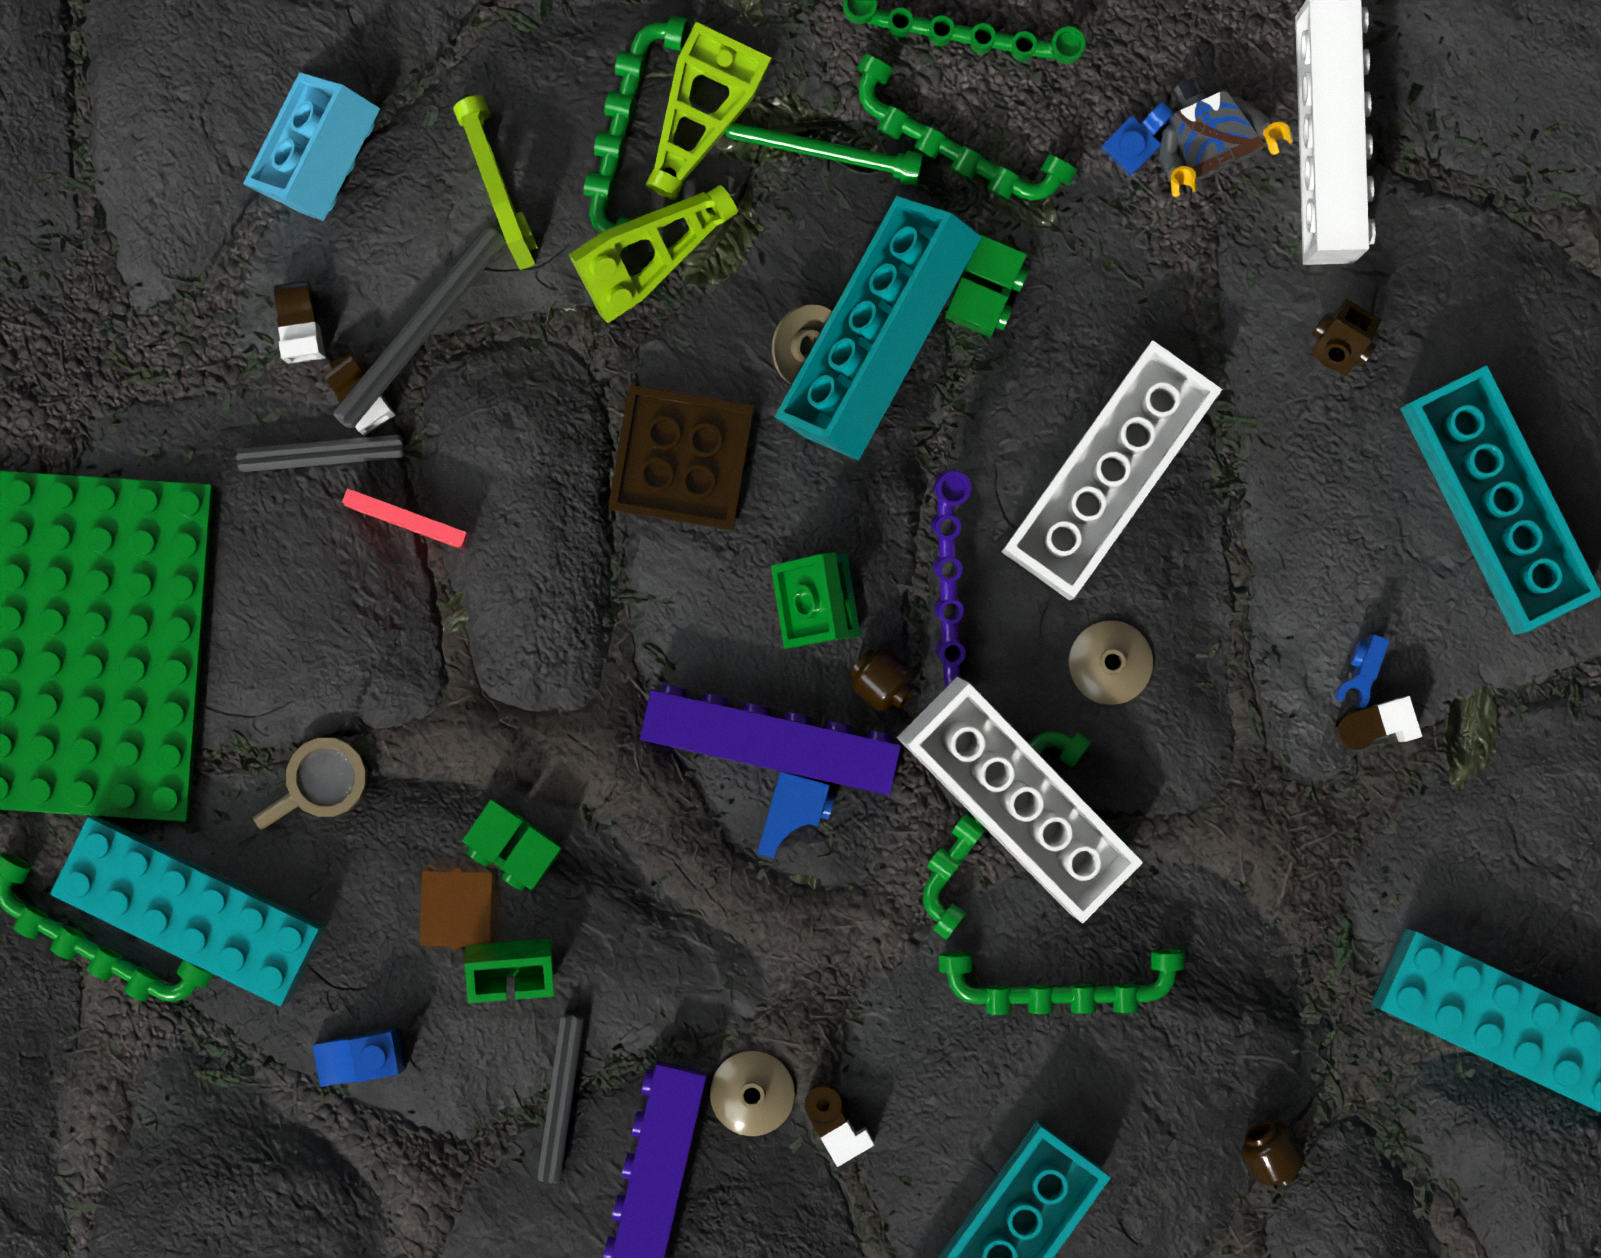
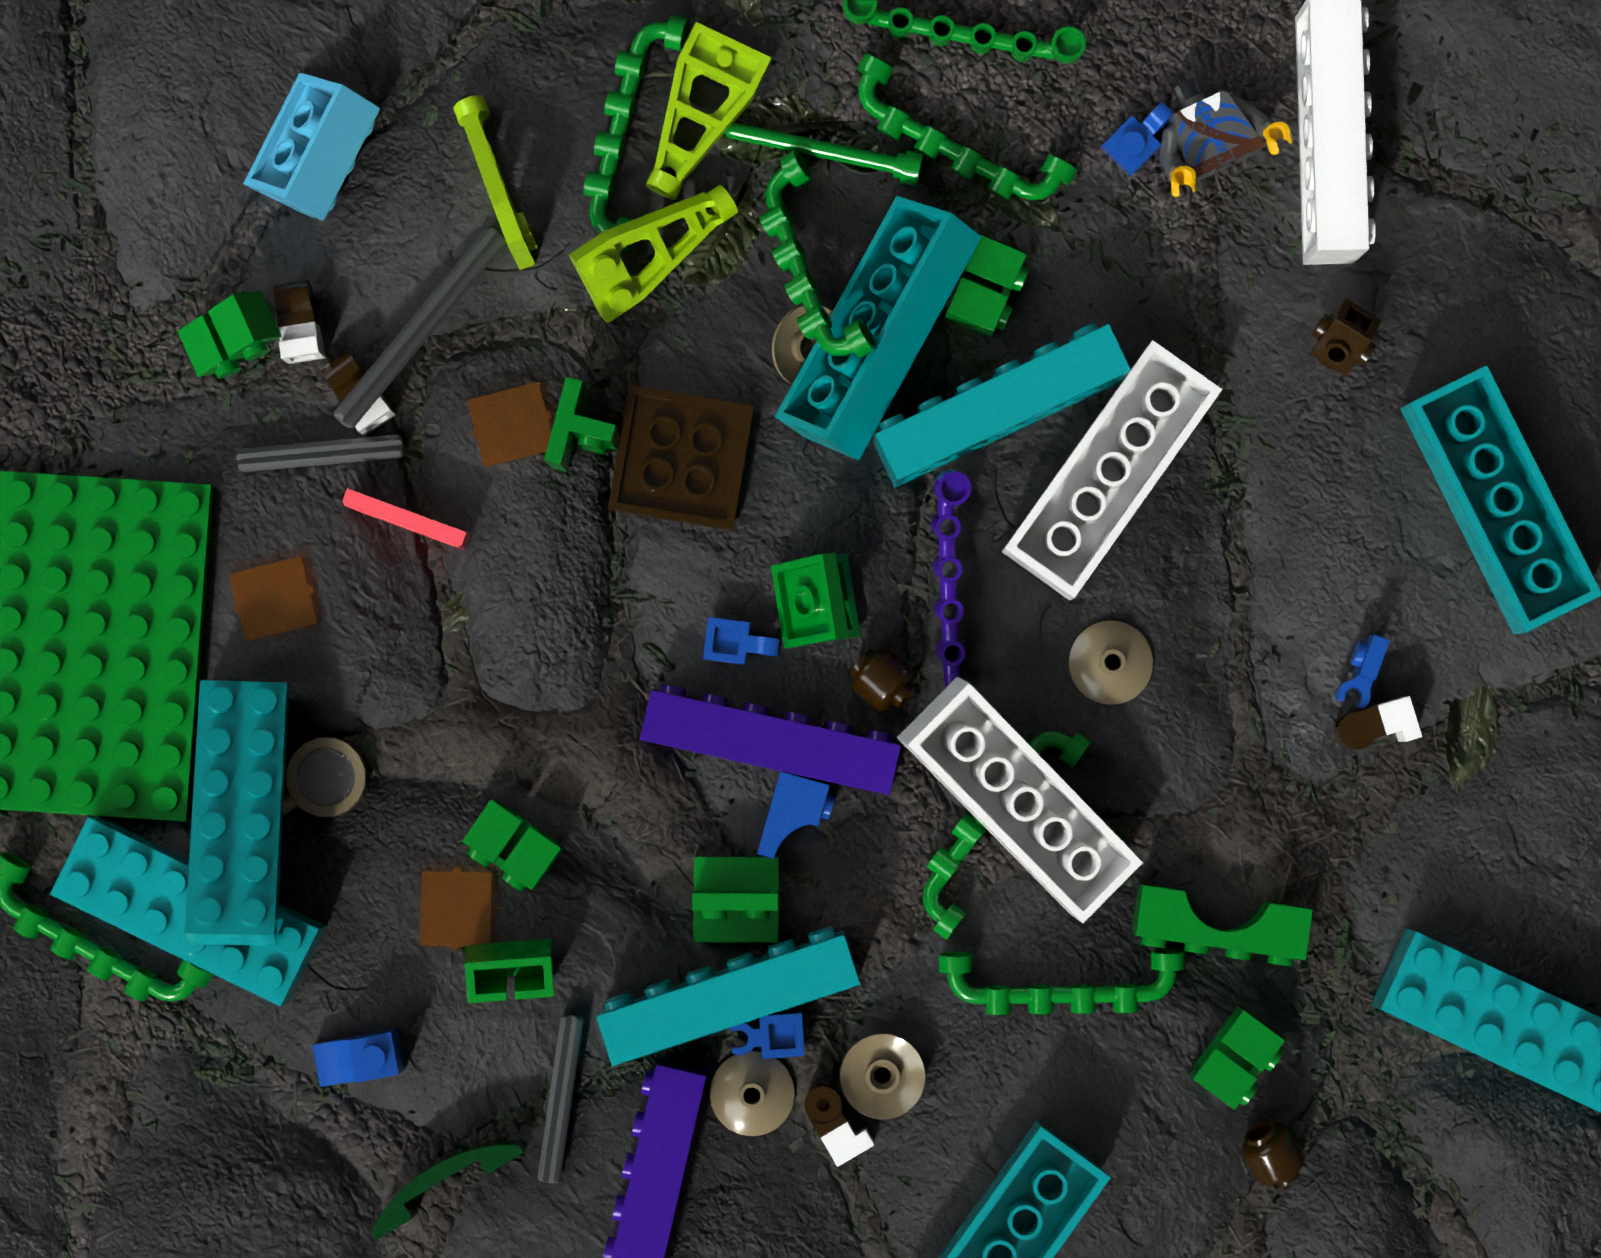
(237, 813): none -> teal brick
(238, 332): none -> green piece
(273, 598): none -> clear orange piece
(490, 1156): none -> dark green slope
(510, 424): none -> clear orange piece
(572, 426): none -> green bracket
(726, 997): none -> teal brick
(731, 641): none -> blue plate
(736, 899): none -> green bracket
(778, 1036): none -> blue plate
(792, 256): none -> green bar
(886, 1098): none -> dark tan dish
(1001, 405): none -> teal brick
(1236, 1059): none -> green piece
(1274, 930): none -> green arch

